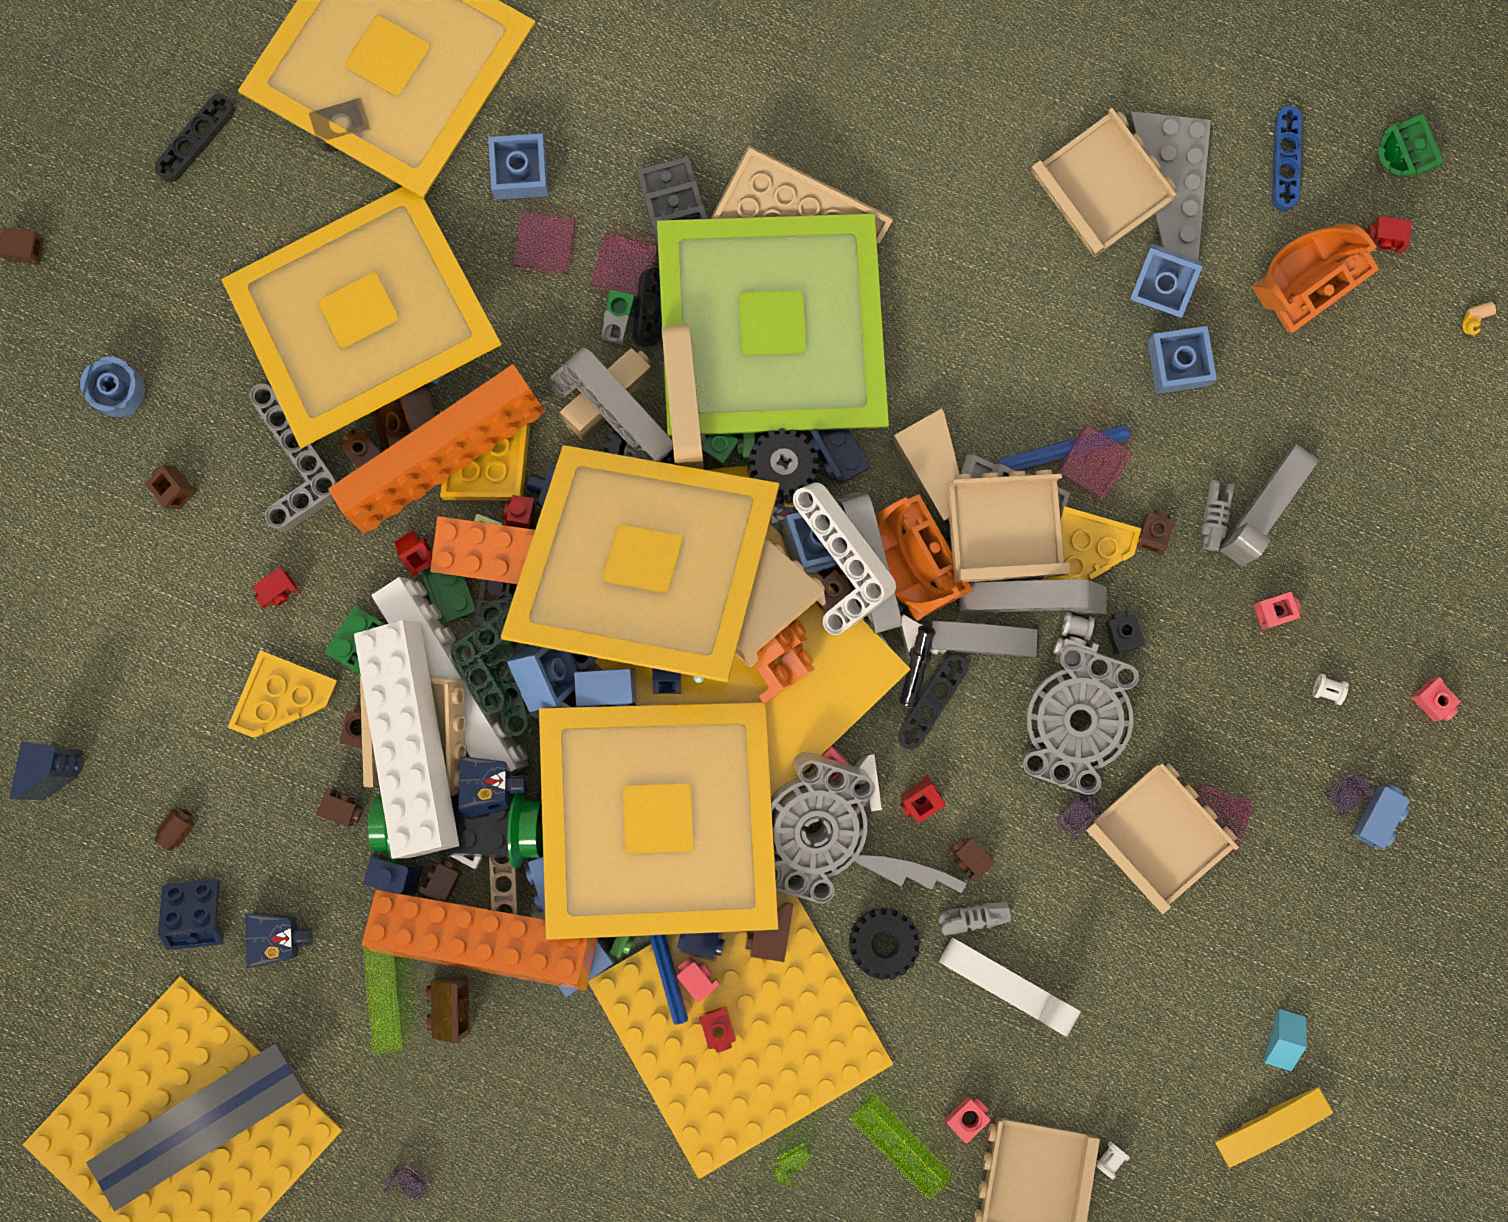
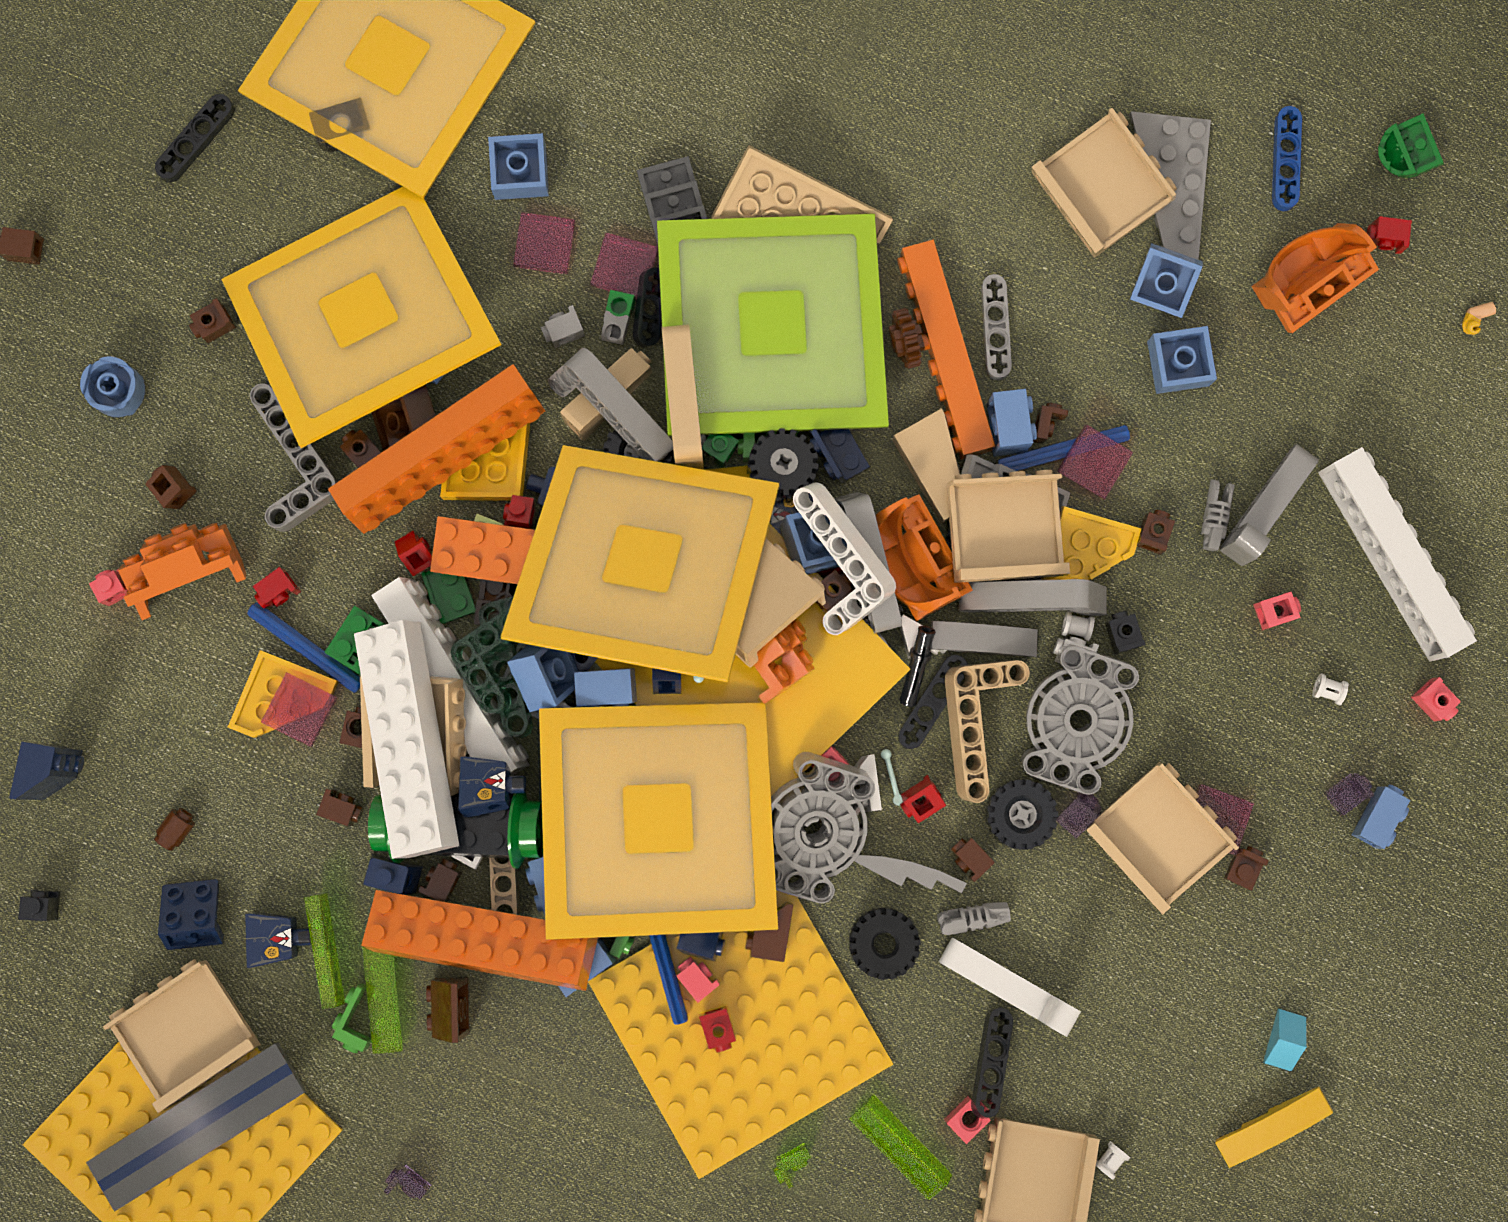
(39, 906): none -> black brick
(108, 587): none -> coral brick
(178, 560): none -> orange piece
(182, 1033): none -> tan panel
(220, 323): none -> reddish brown brick
(299, 709): none -> clear pink tile
(304, 647): none -> blue axle
(324, 951): none -> clear neon green slope
(351, 1039): none -> bright green bracket
(563, 328): none -> light grey brick
(886, 755): none -> light aqua hinge
(906, 338): none -> reddish brown gear
(946, 349): none -> orange brick
(973, 720): none -> tan beam
(987, 1061): none -> black beam
(996, 327): none -> light grey beam
(1011, 422): none -> medium blue brick
(1034, 808): none -> black wheel
(1043, 423): none -> reddish brown bracket
(1246, 867): none -> reddish brown bracket
(1397, 555): none -> white brick

